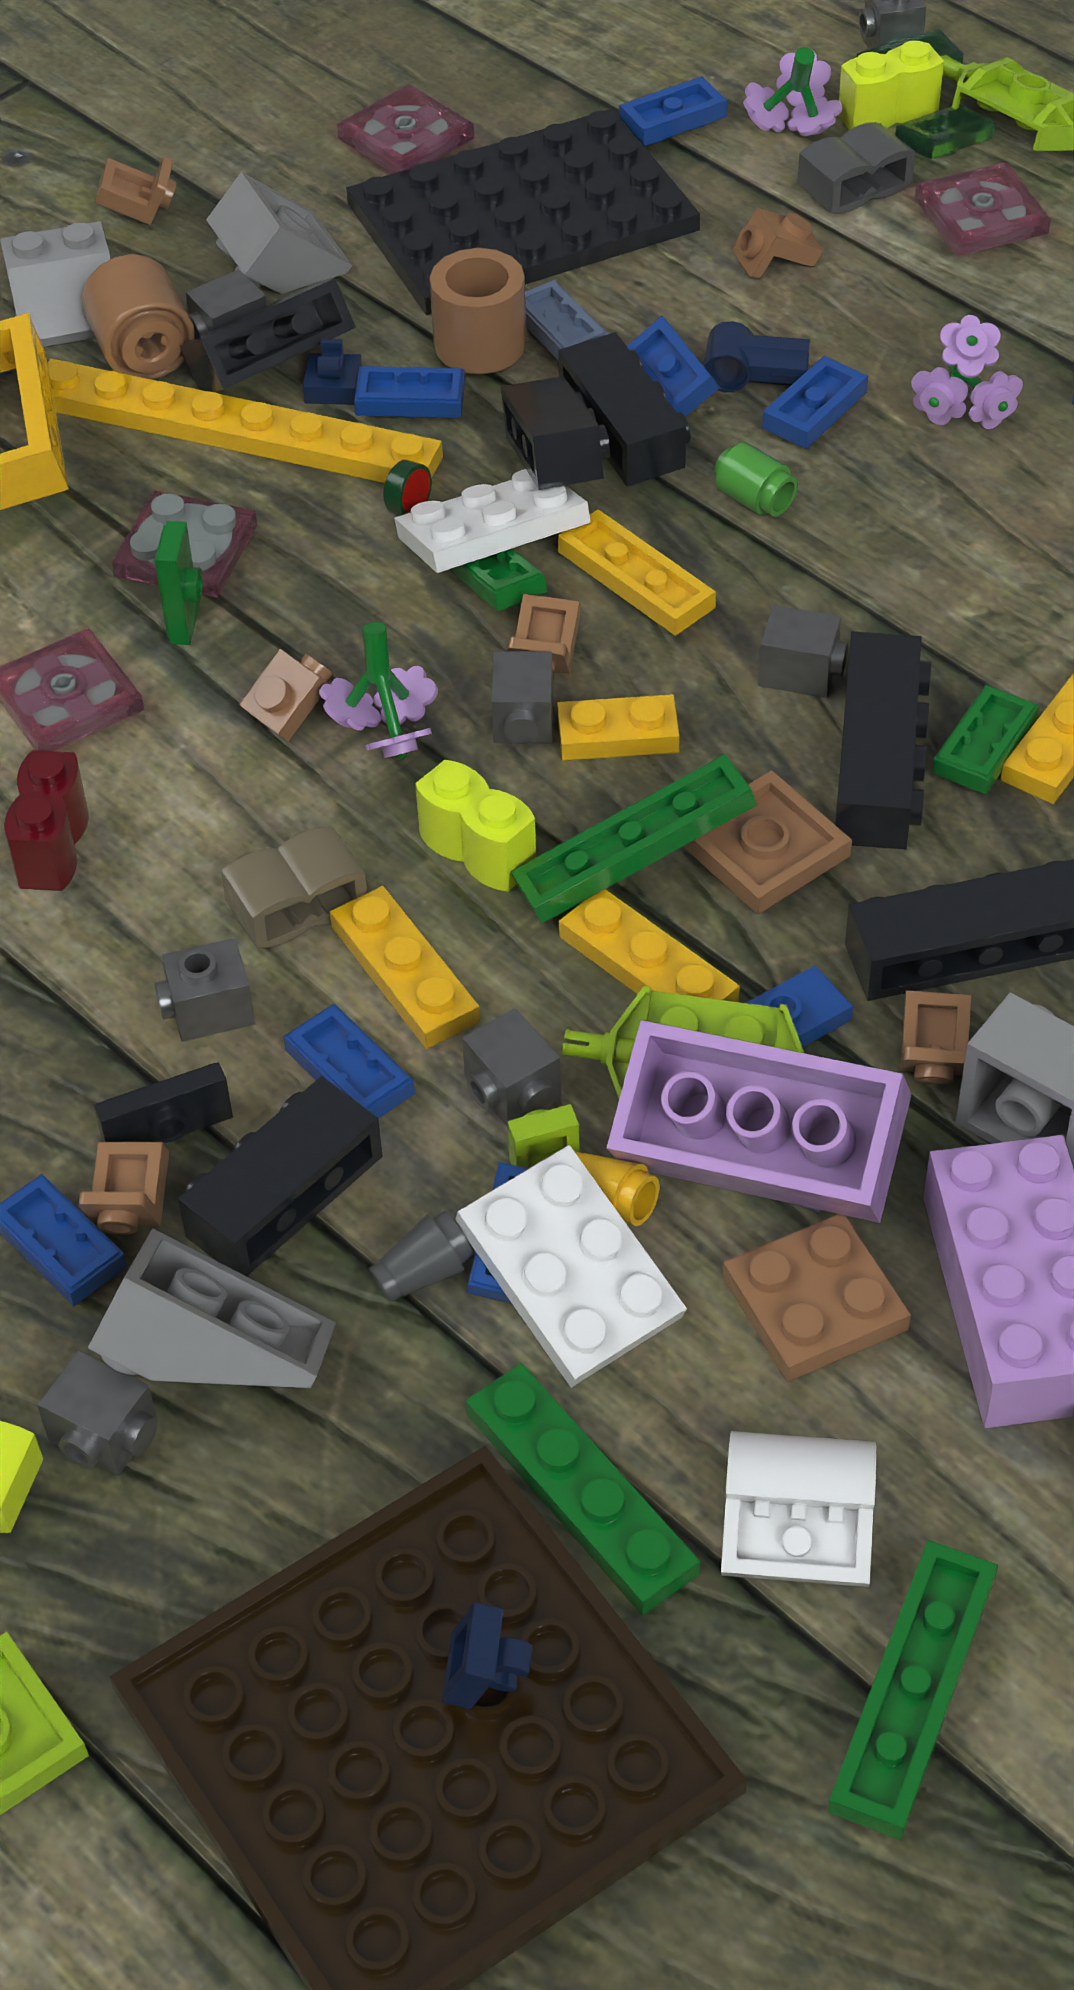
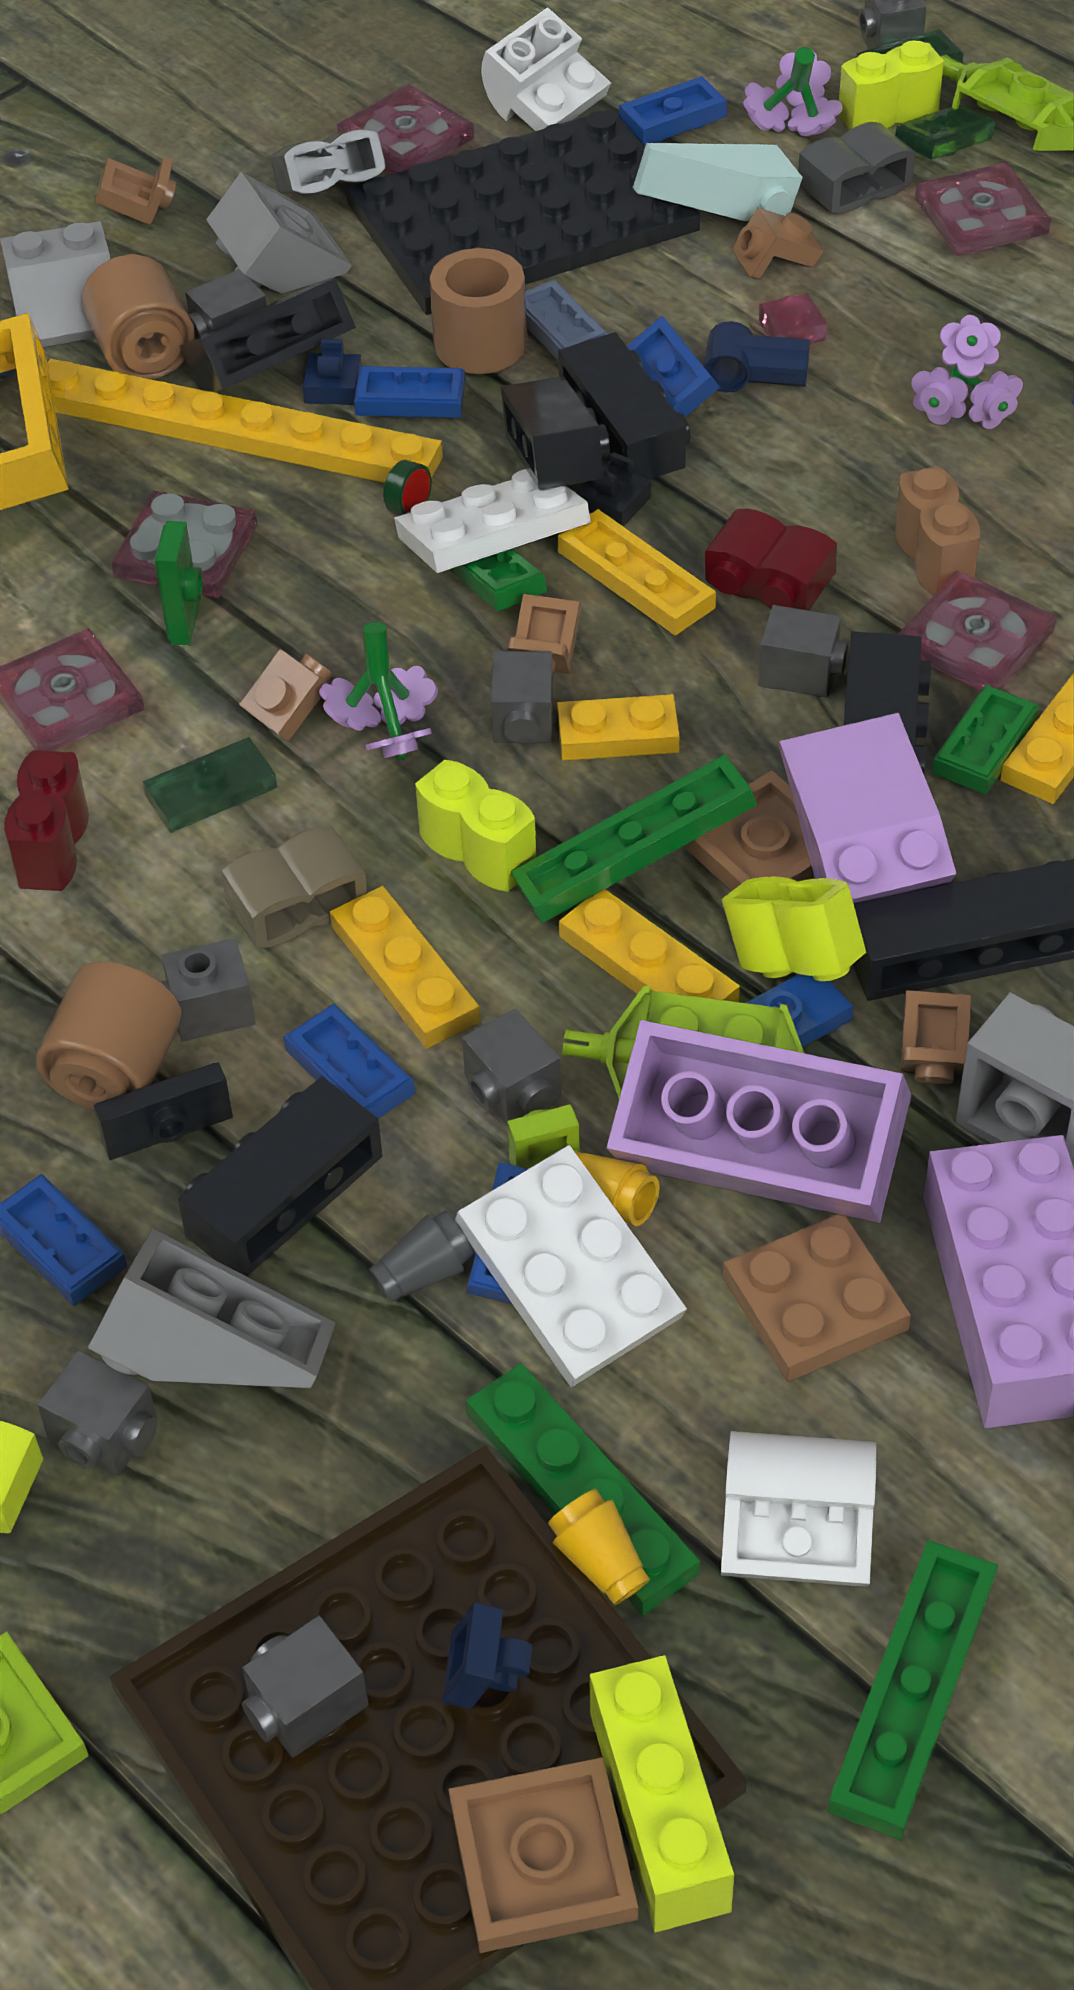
(108, 1034): none -> medium nougat piece
(127, 1186): medium nougat bracket -> none
(209, 784): none -> clear green plate
(302, 1687): none -> flat silver brick
(321, 164): none -> brick
(541, 74): none -> white brick
(542, 1855): none -> medium nougat plate
(599, 1545): none -> yellow cone
(619, 493): none -> black tile
(661, 1794): none -> neon yellow brick
(719, 177): none -> light aqua slope
(755, 479): bright green brick -> none
(770, 560): none -> dark red brick
(793, 318): none -> clear pink plate
(794, 927): none -> neon yellow brick
(814, 402): blue plate -> none
(867, 809): none -> lavender slope
(935, 527): none -> medium nougat brick
(979, 632): none -> clear pink piece

